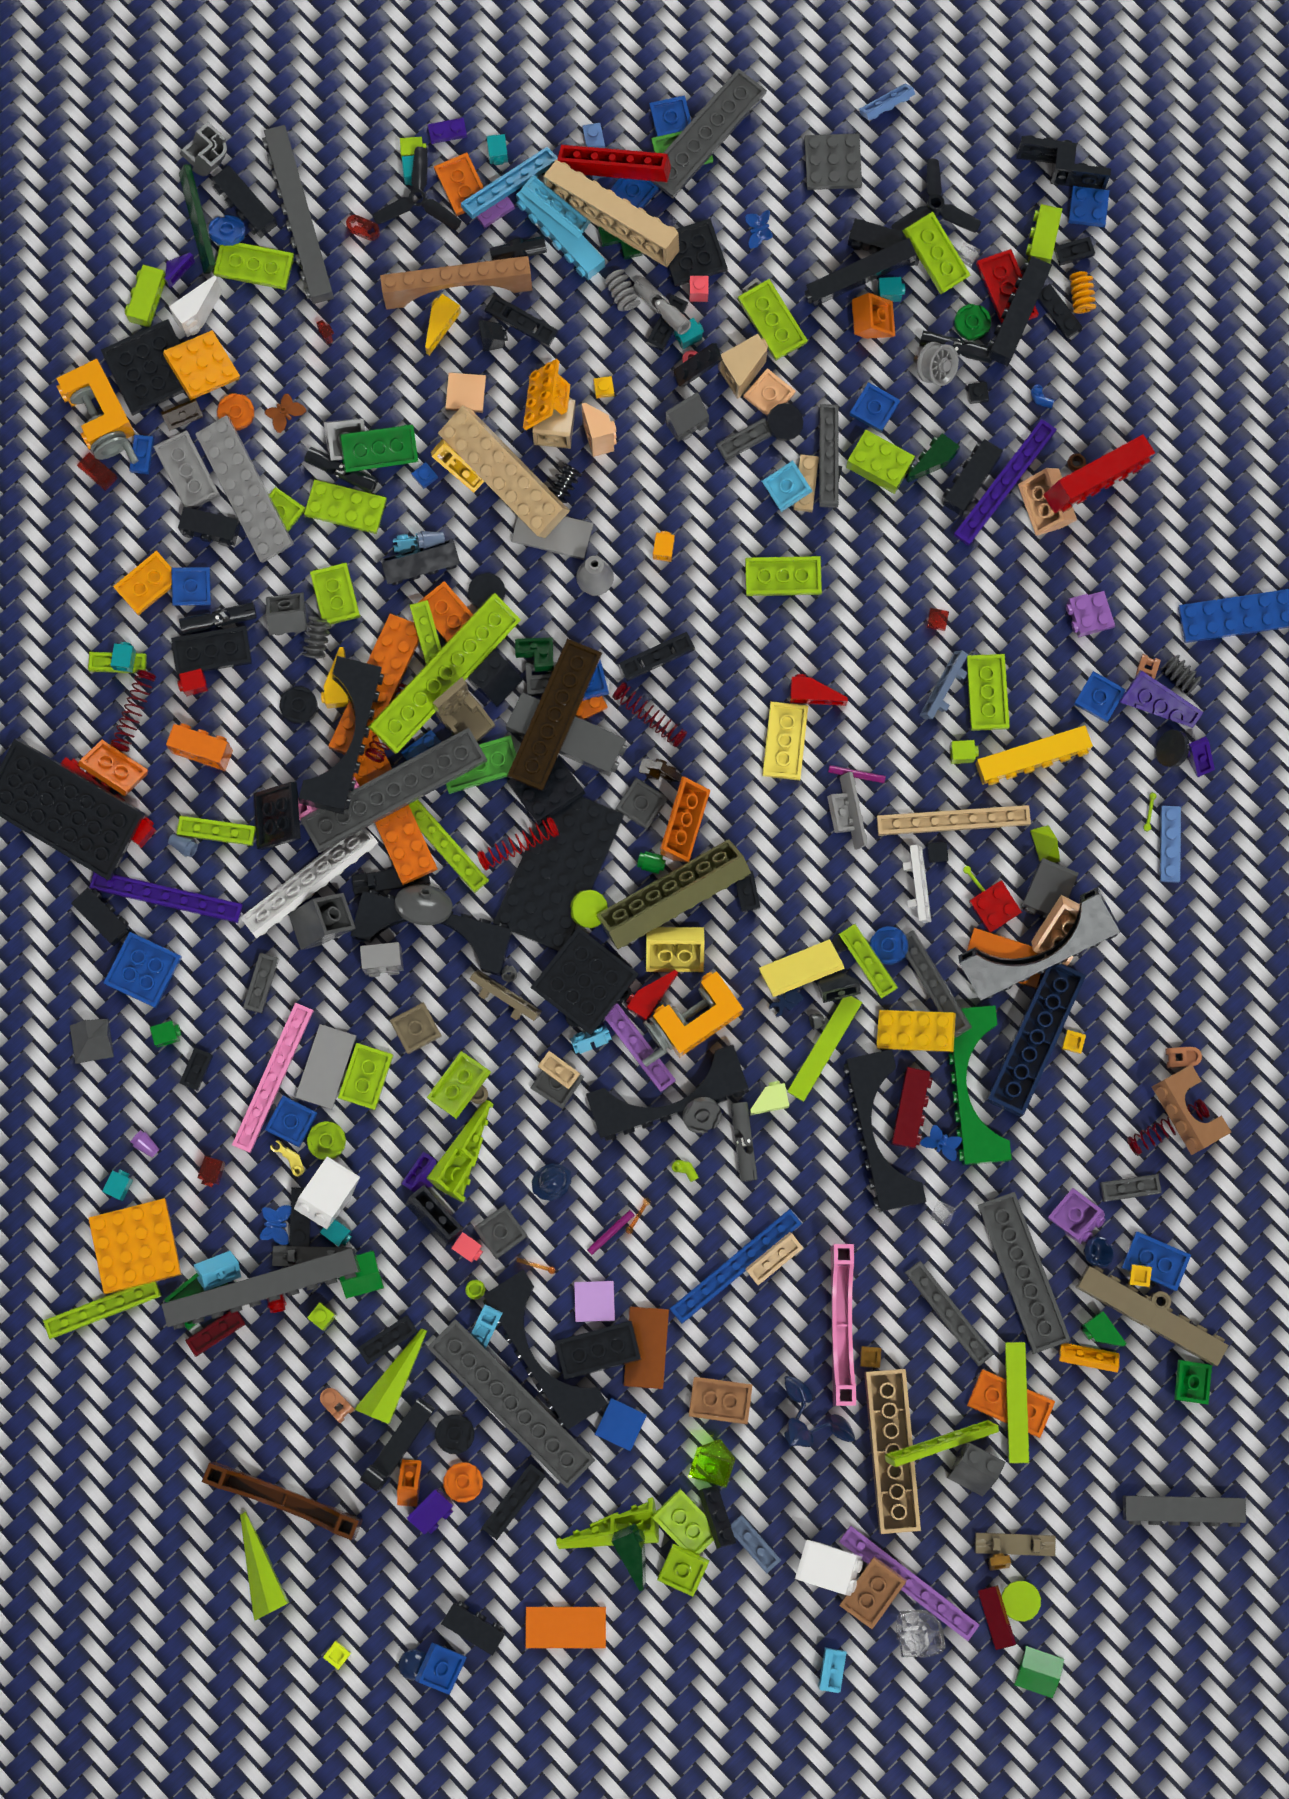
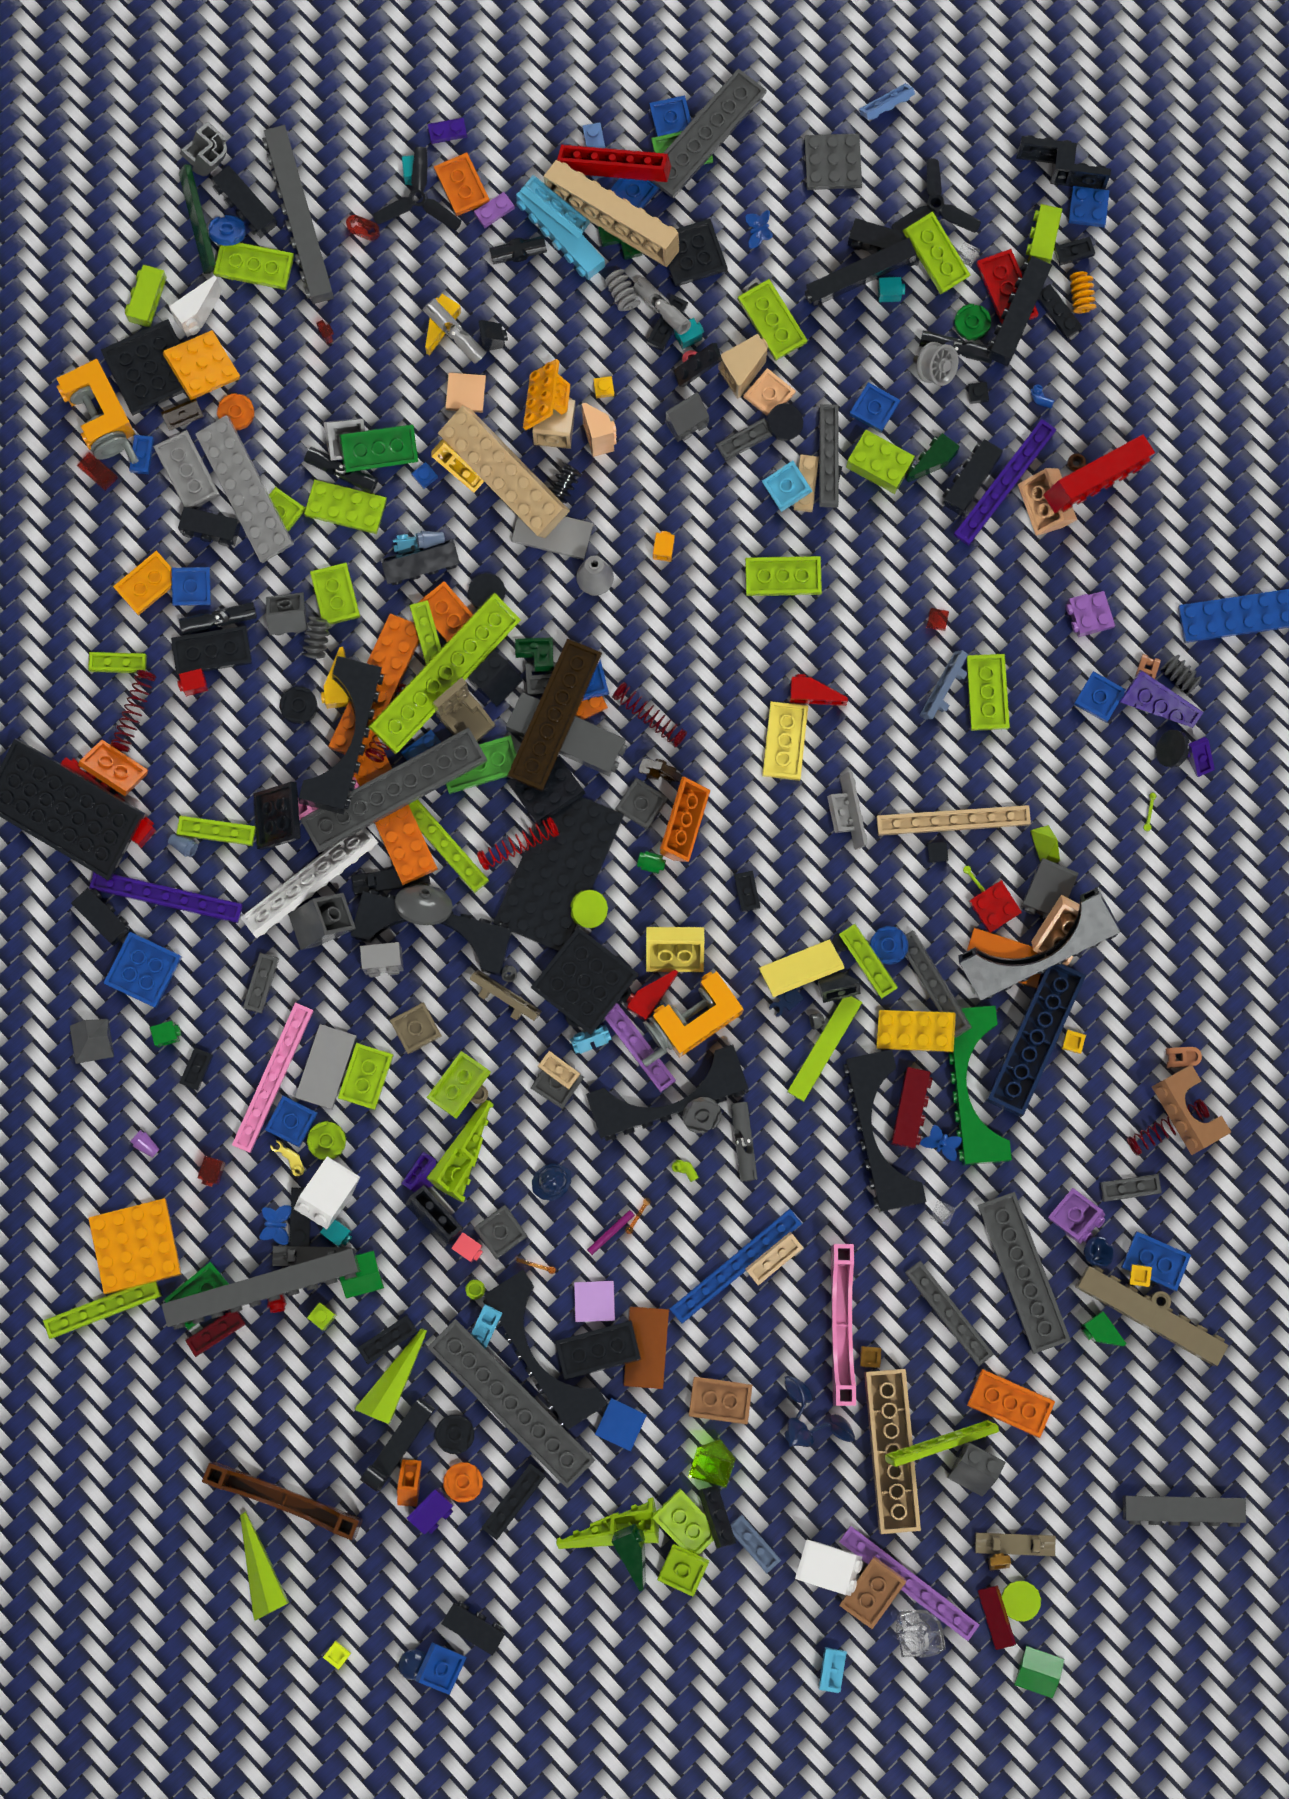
(118, 1184): teal brick -> none
(123, 657): teal brick -> none
(177, 267): dark purple slope -> none
(199, 746): orange brick -> none
(217, 1270): medium azure hinge -> none
(282, 412): dark orange piece -> none
(330, 1399): nougat plate -> none
(404, 287): medium nougat arch -> none
(409, 144): lime brick -> none
(461, 338): none -> light grey piece
(497, 149): teal brick -> none
(508, 183): dark azure plate -> none
(521, 320): black hinge -> none
(565, 1627): orange tile -> none
(656, 656): black hinge -> none
(673, 894): olive brick -> none
(698, 289): coral brick -> none
(772, 1098): yellowish green slope -> none
(857, 774): magenta bar -> none
(873, 316): orange slope -> none
(918, 868): white hinge -> none
(963, 752): lime brick -> none
(1016, 1402): lime tile -> none
(1033, 755): yellow brick -> none
(1089, 1357): light orange plate -> none
(1170, 843): medium blue plate -> none
(1193, 1382): green slope -> none

